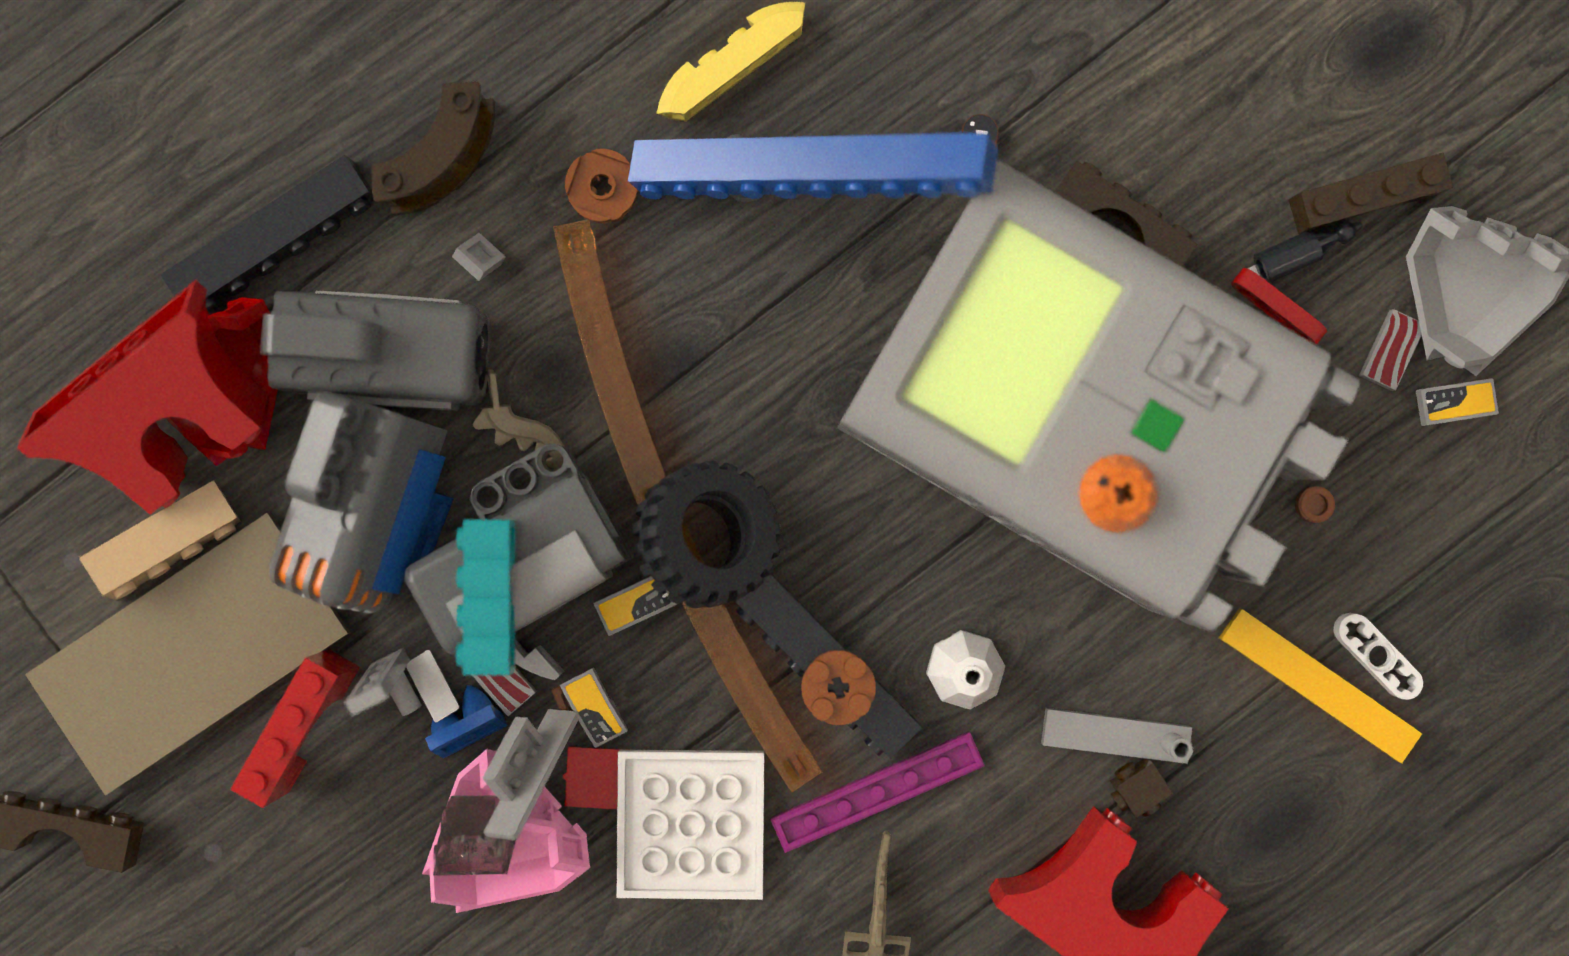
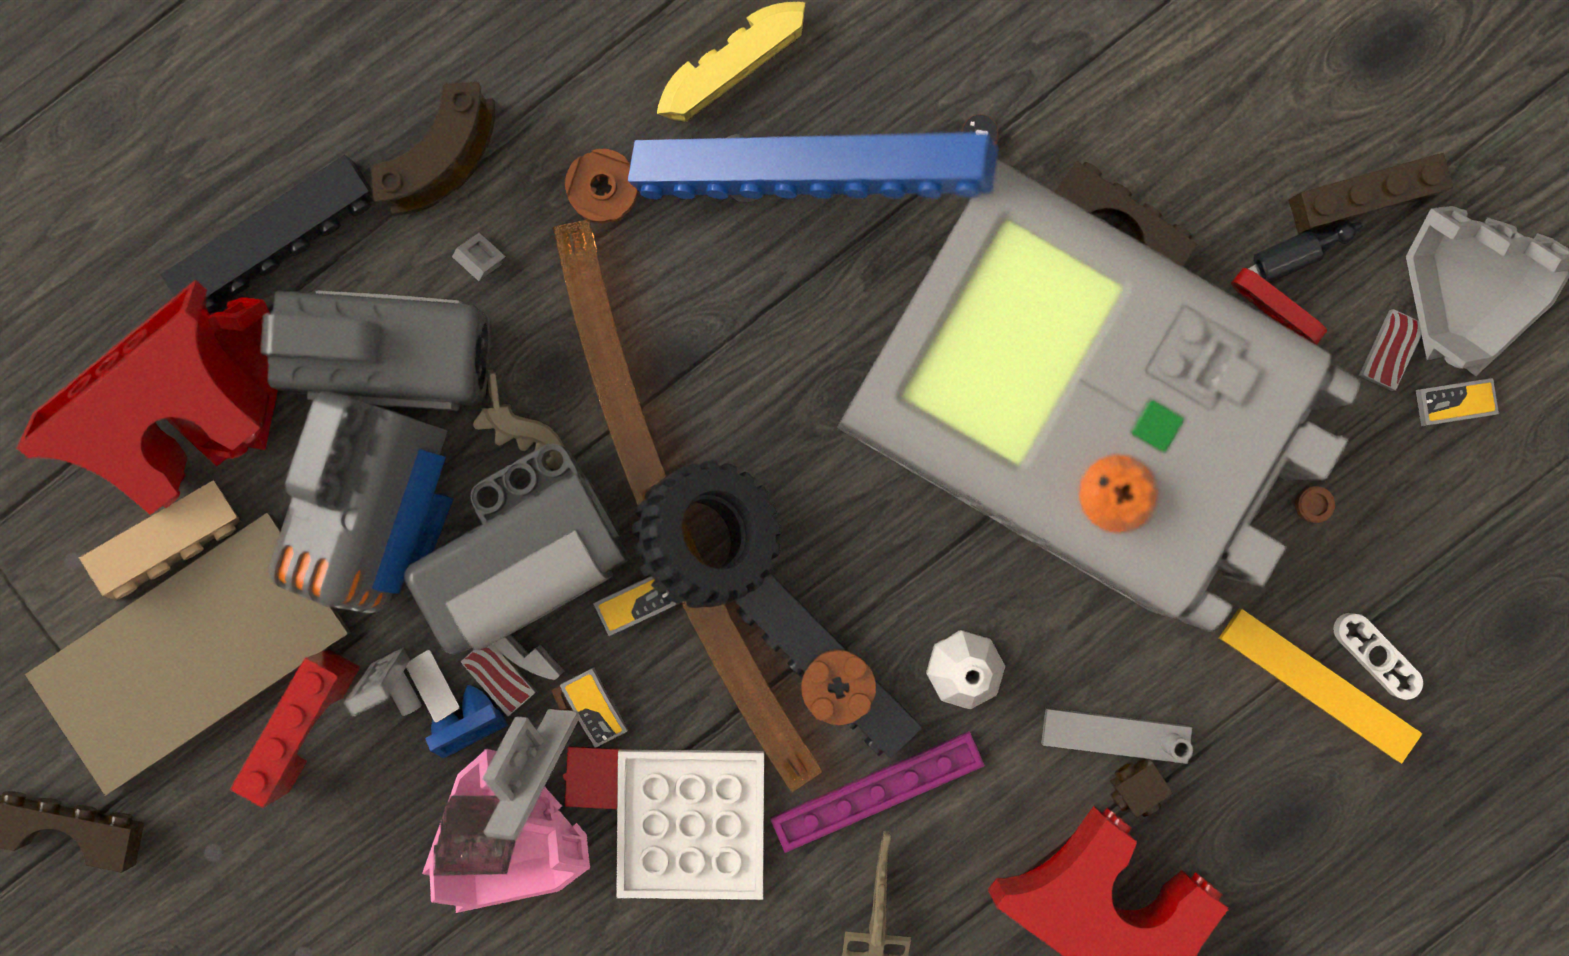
(486, 607): teal brick -> none

